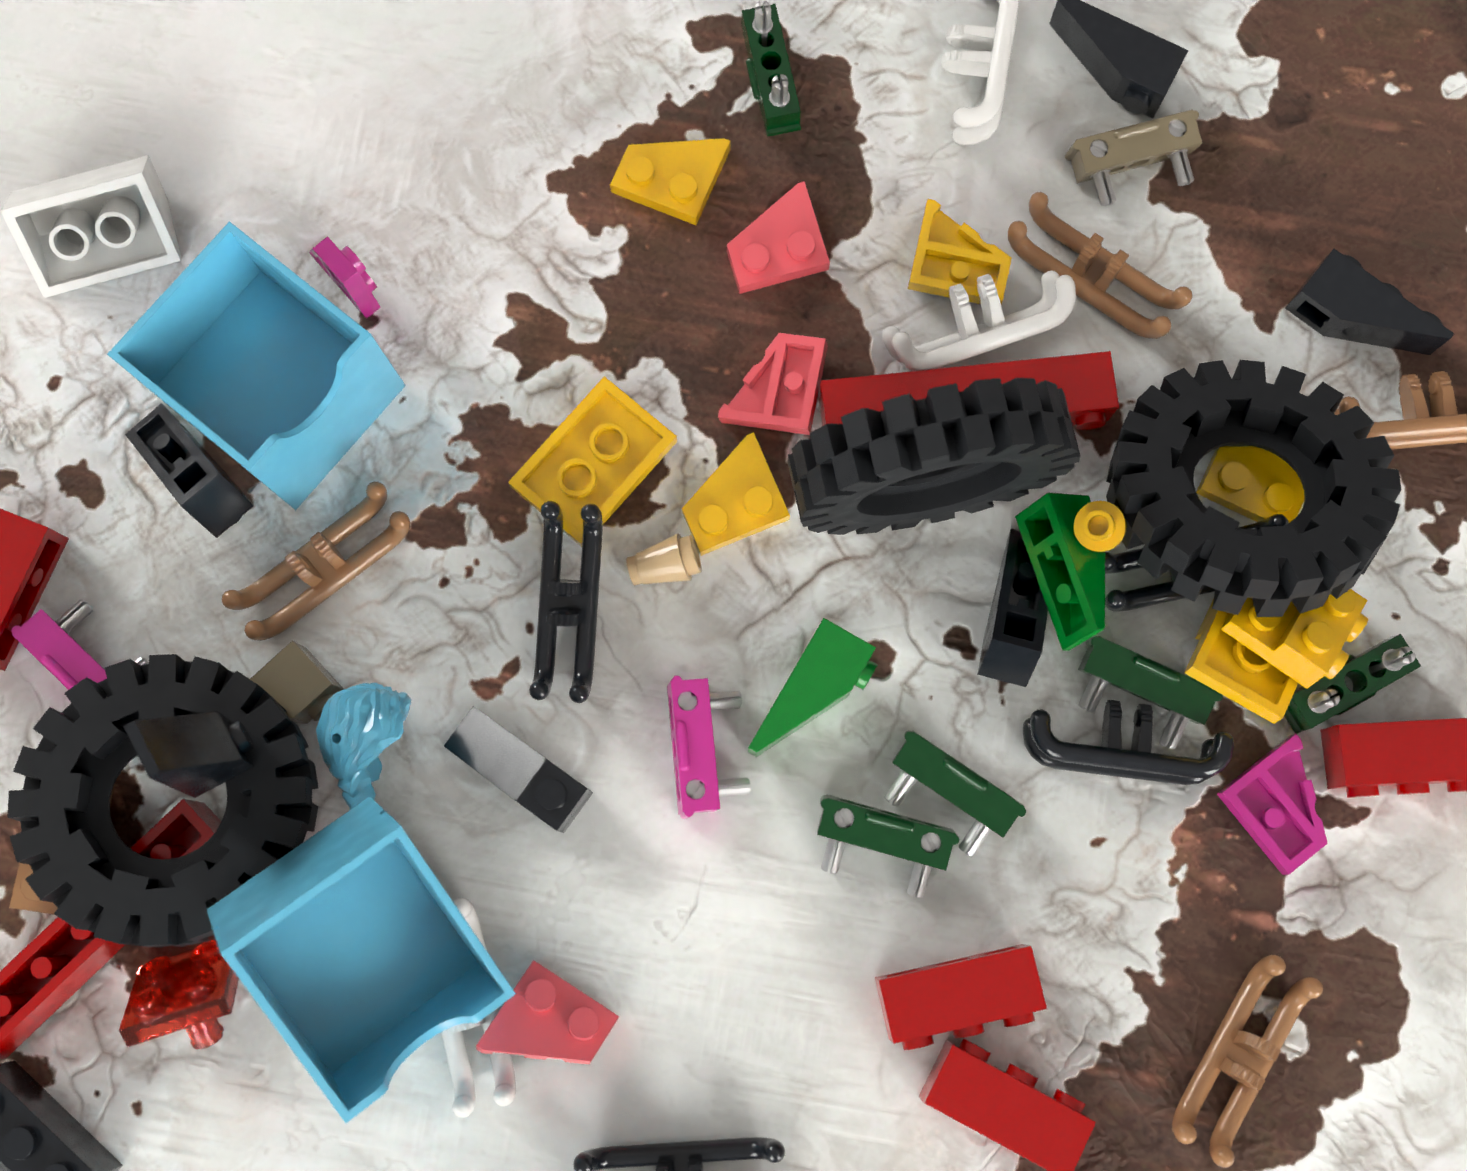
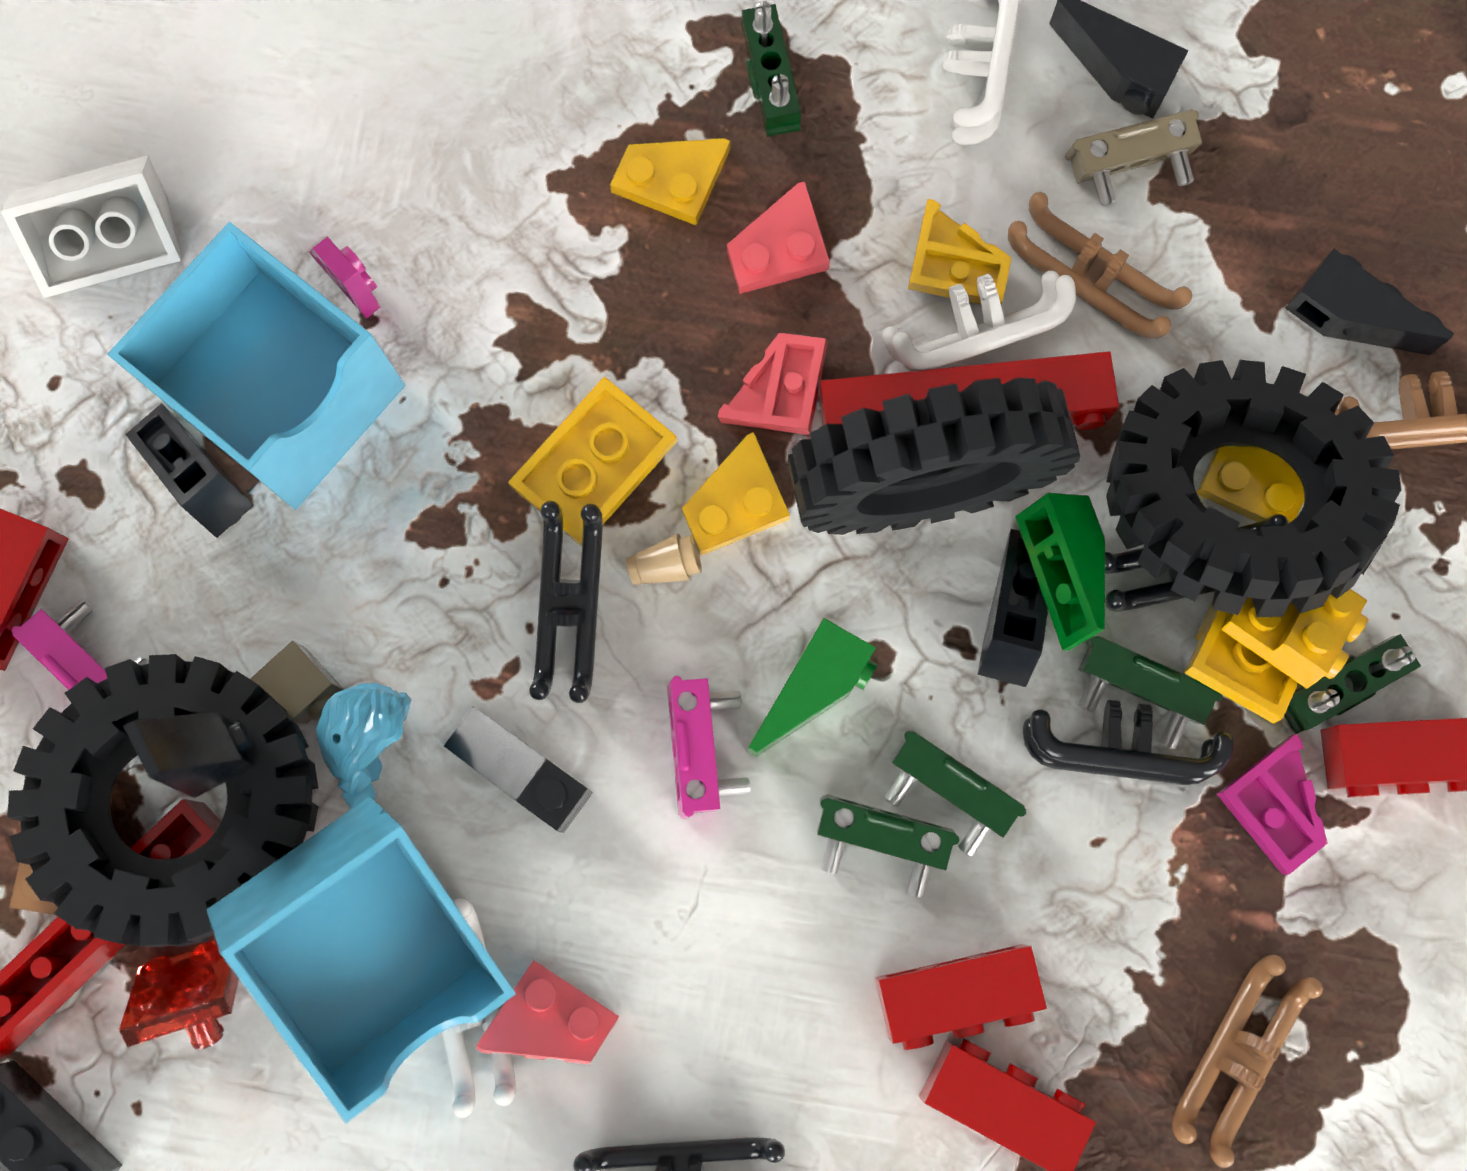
(320, 566): medium nougat piece -> none
(1099, 526): yellow plate -> none

